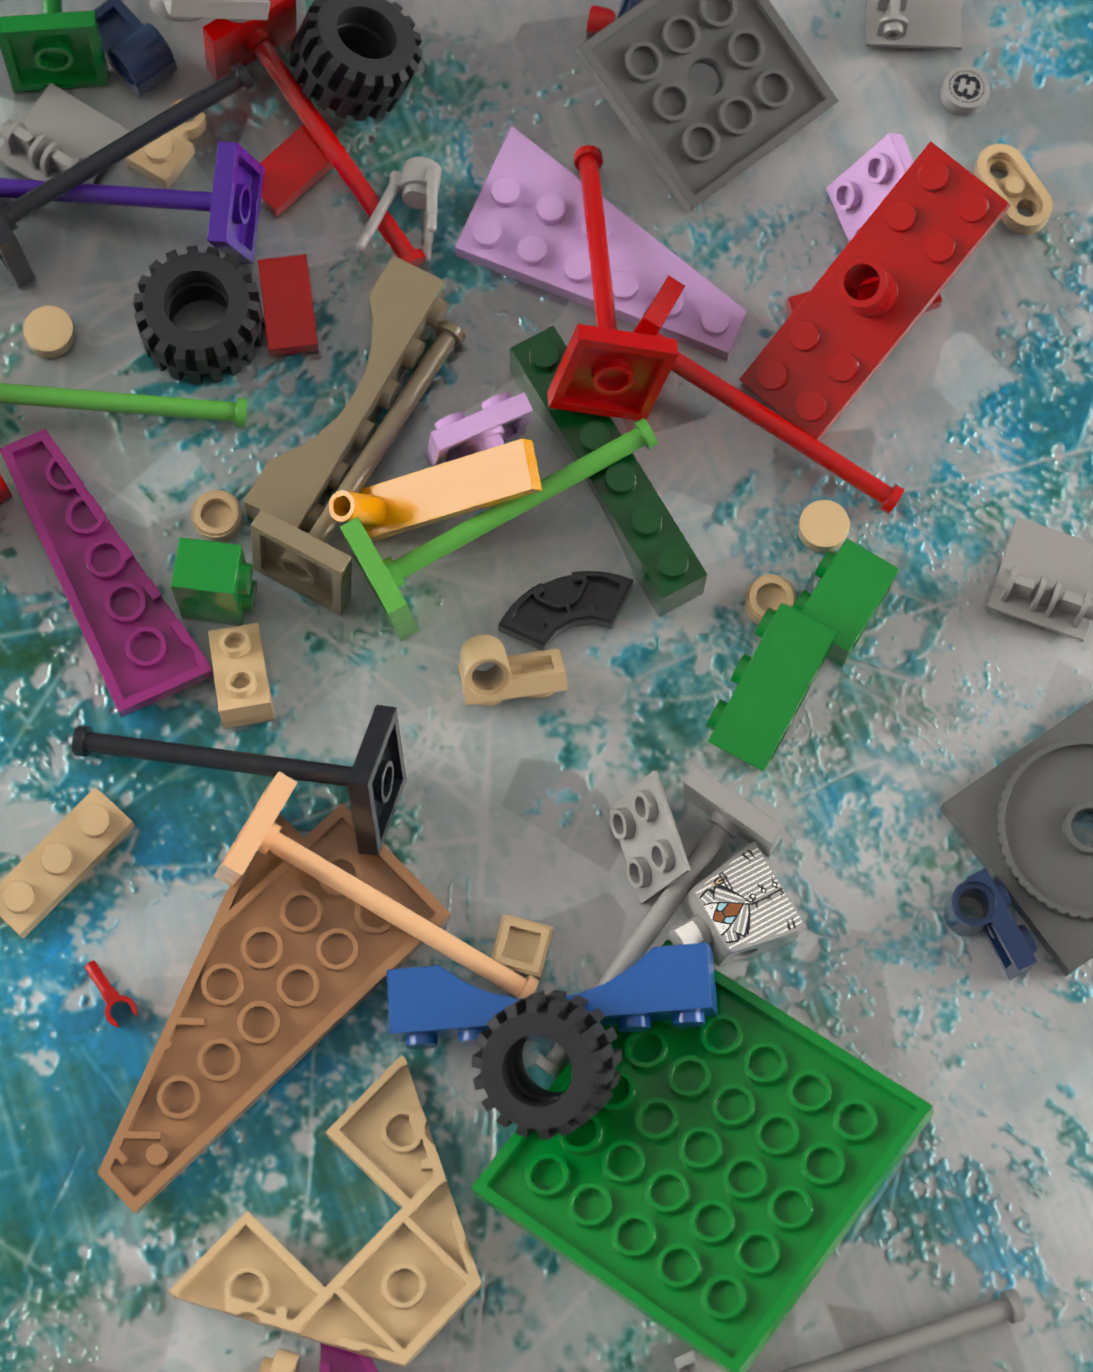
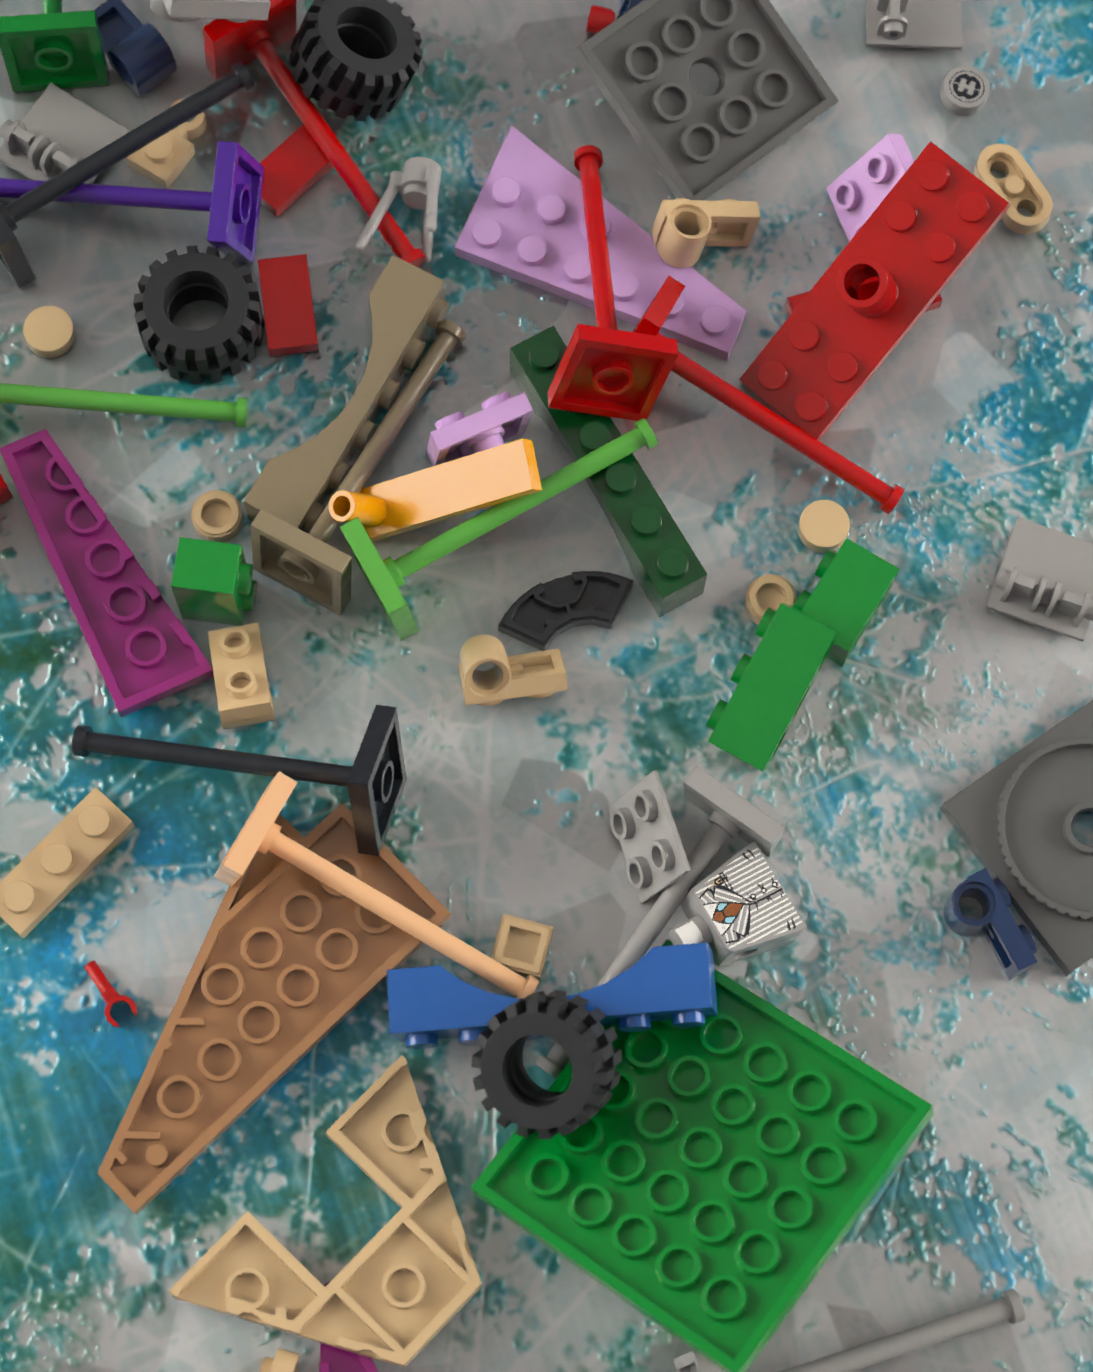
(689, 225): none -> tan plate

